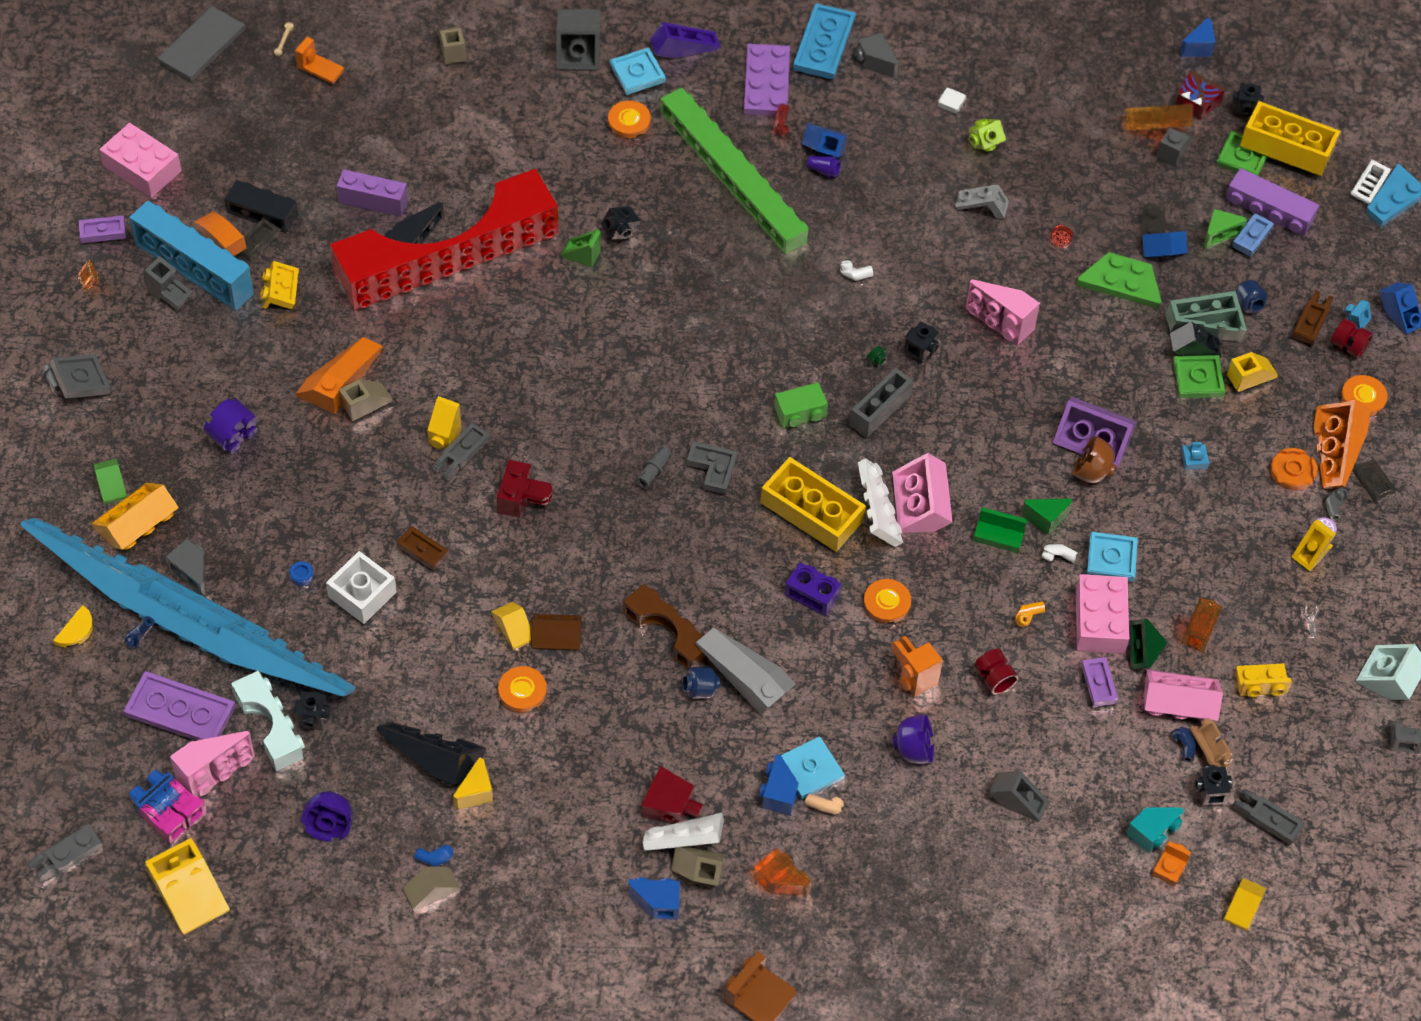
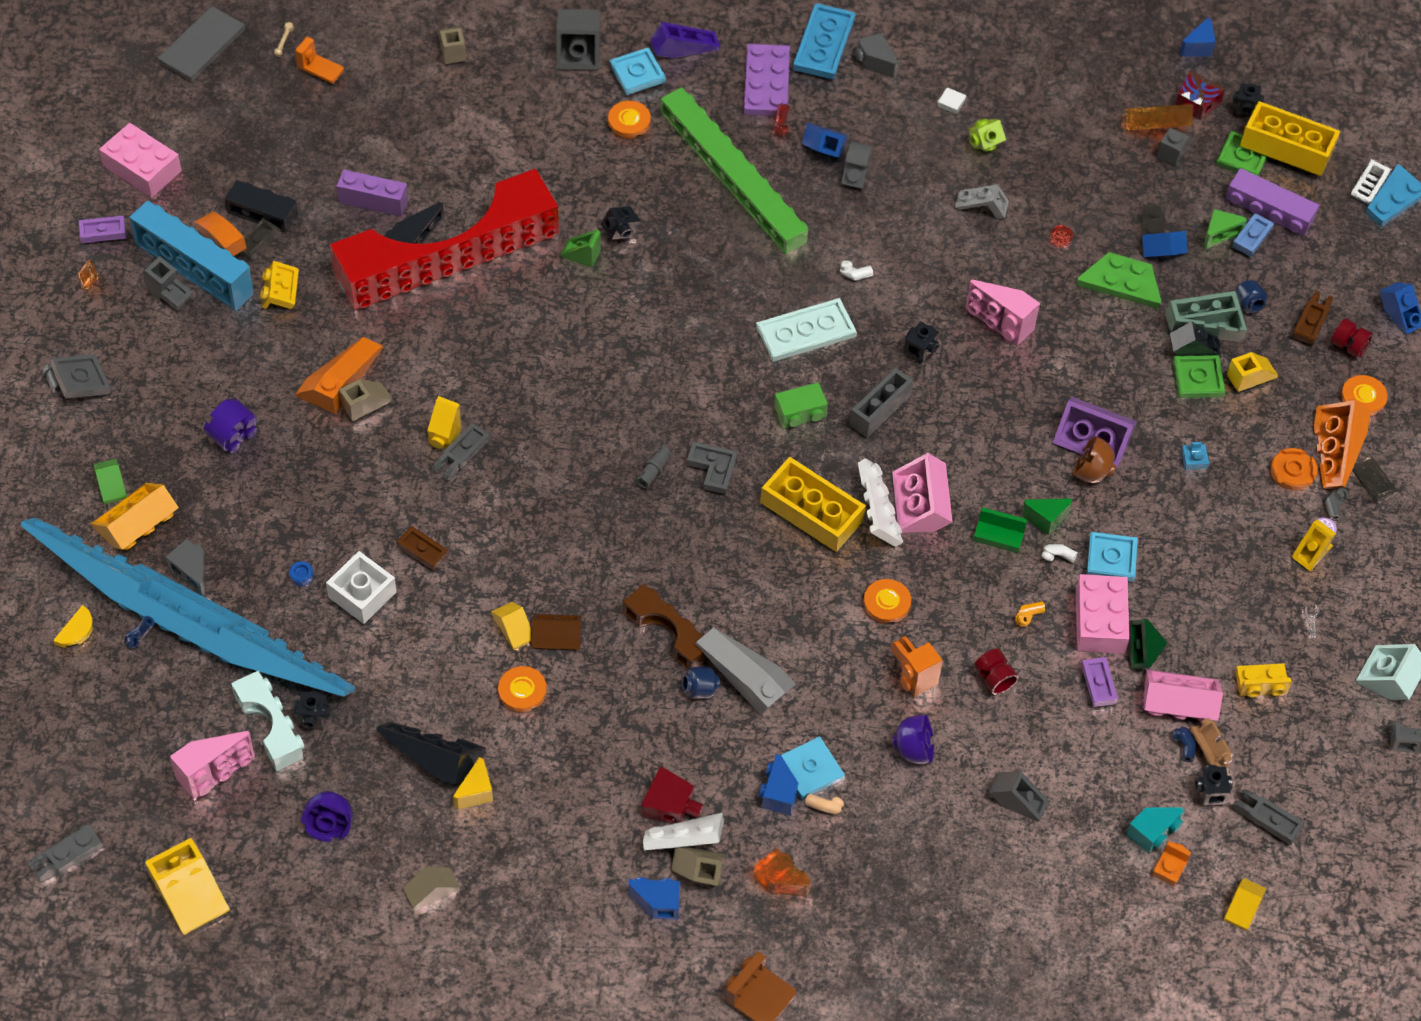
(167, 805): hips -> none
(178, 708): medium lavender plate -> none
(436, 857): blue arm -> none
(519, 489): dark red brick -> none
(806, 329): none -> light aqua tile
(810, 593): dark purple brick -> none
(825, 165): dark purple cone -> none
(857, 164): none -> dark grey brick
(877, 356): dark green plate -> none
(1202, 624): clear orange slope -> none
(1359, 314): dark azure tile -> none

